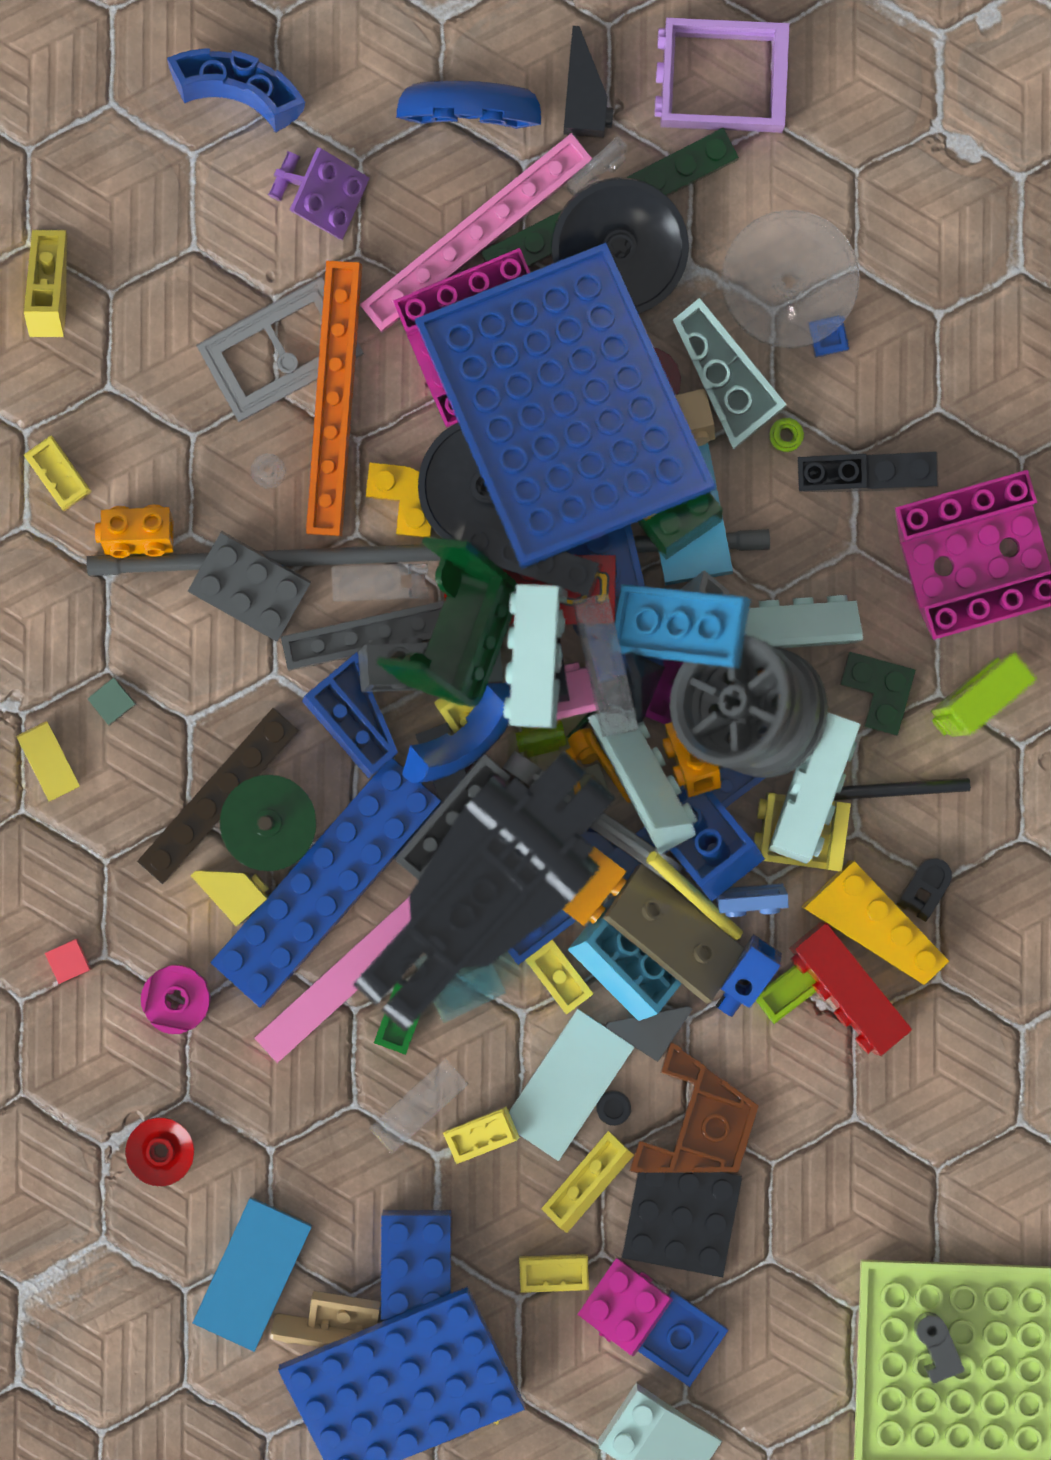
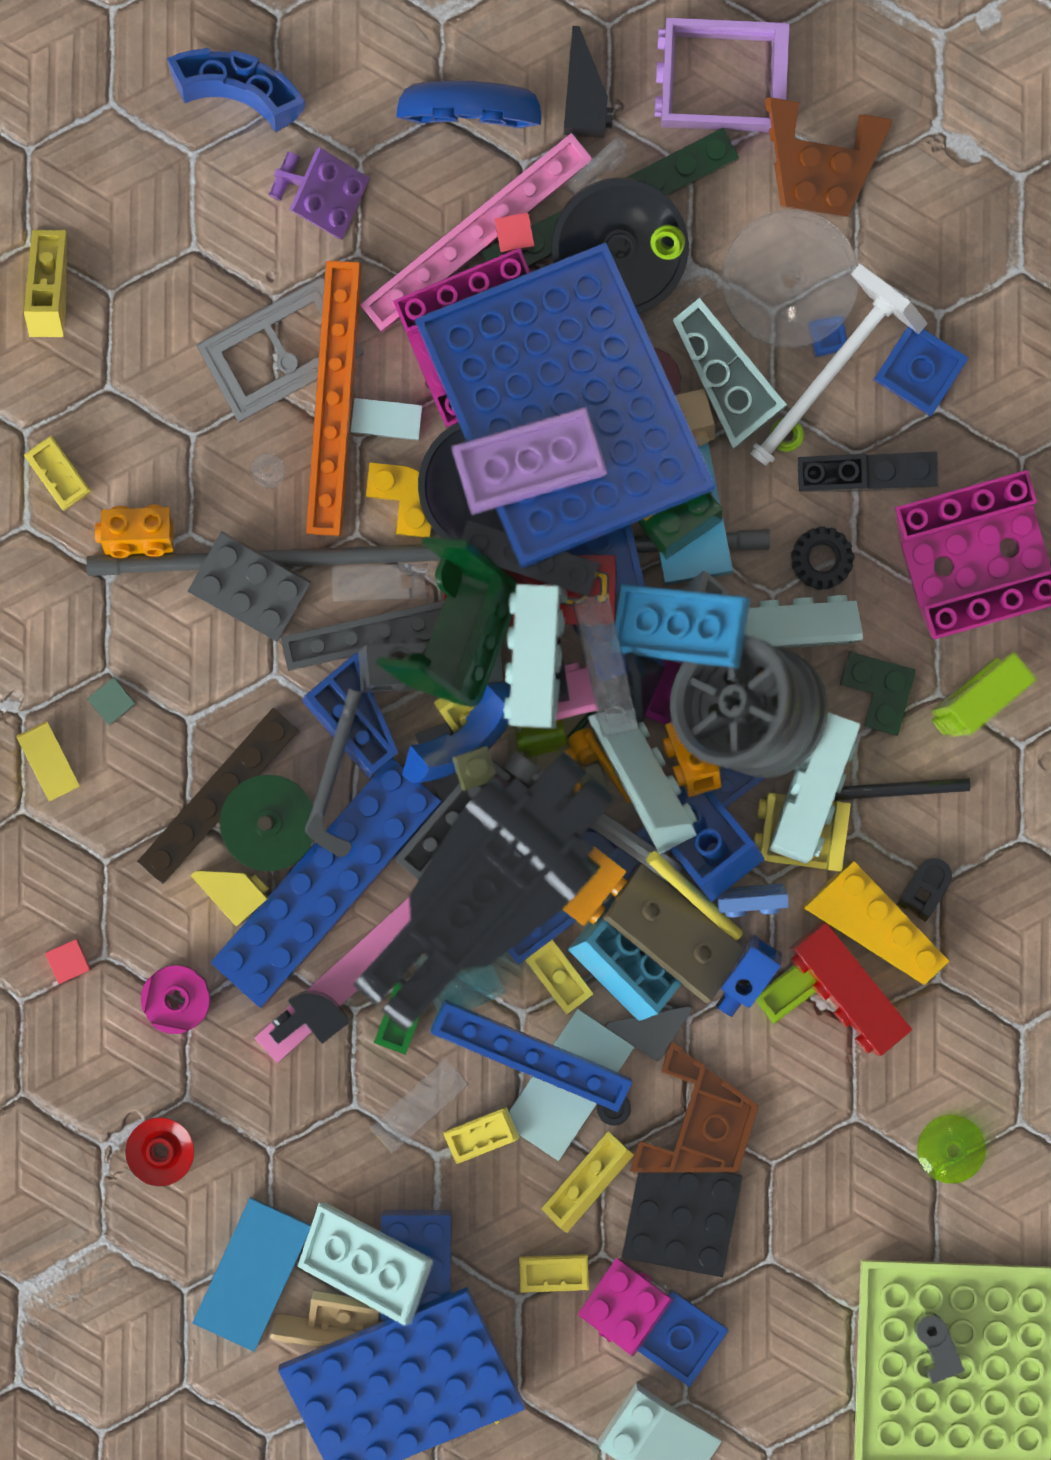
(314, 825): none -> dark grey piece
(315, 1010): none -> black brick
(365, 1263): none -> light aqua tile
(386, 419): none -> light aqua tile
(474, 767): none -> olive plate
(514, 232): none -> coral tile
(529, 460): none -> lavender tile
(530, 1055): none -> blue plate
(663, 251): none -> lime plate
(818, 174): none -> dark orange wing
(832, 539): none -> black tyre
(886, 302): none -> white tile
(921, 369): none -> blue plate
(937, 1138): none -> clear neon green dish

